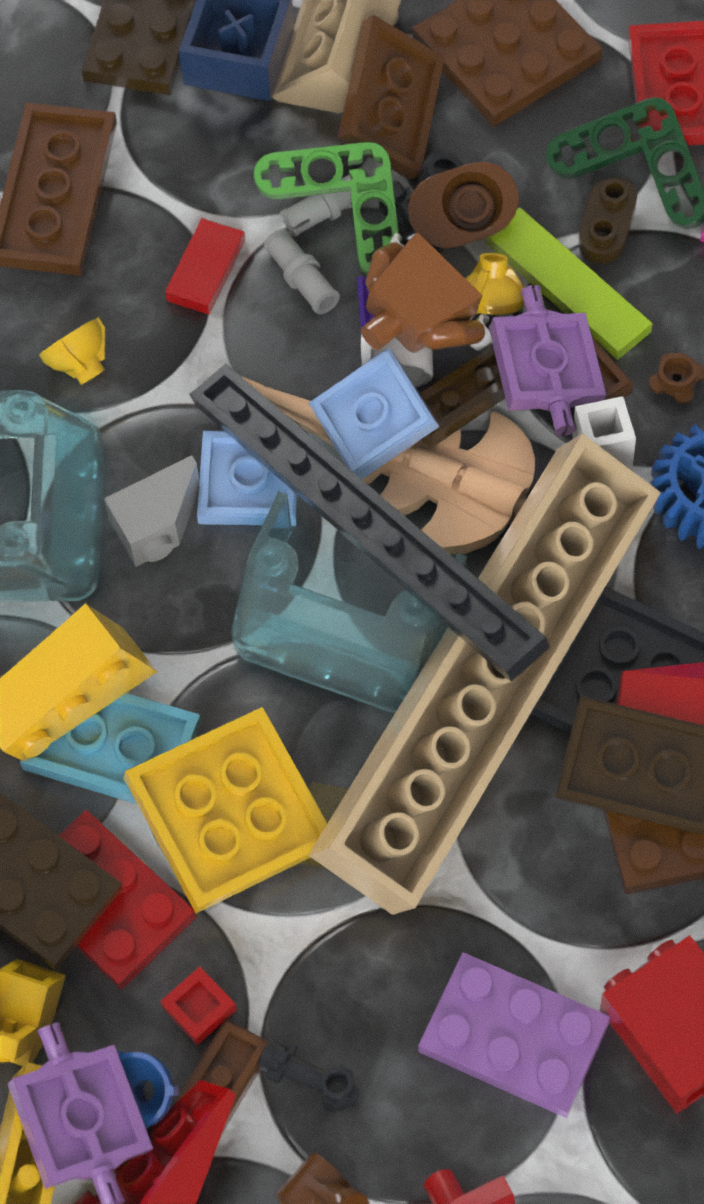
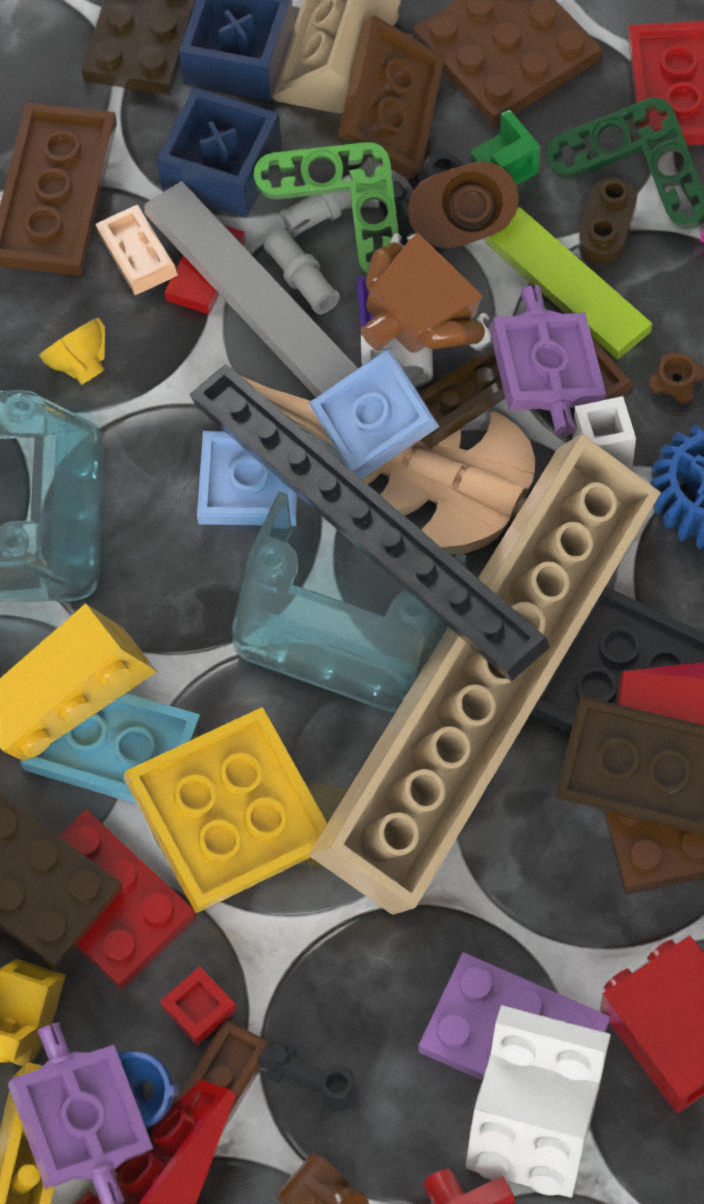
(136, 250): none -> light nougat plate
(154, 511): light grey slope -> none
(217, 149): none -> dark blue brick
(249, 289): none -> light grey tile
(497, 284): yellow piece -> none
(511, 149): none -> green panel
(536, 1101): none -> white bracket

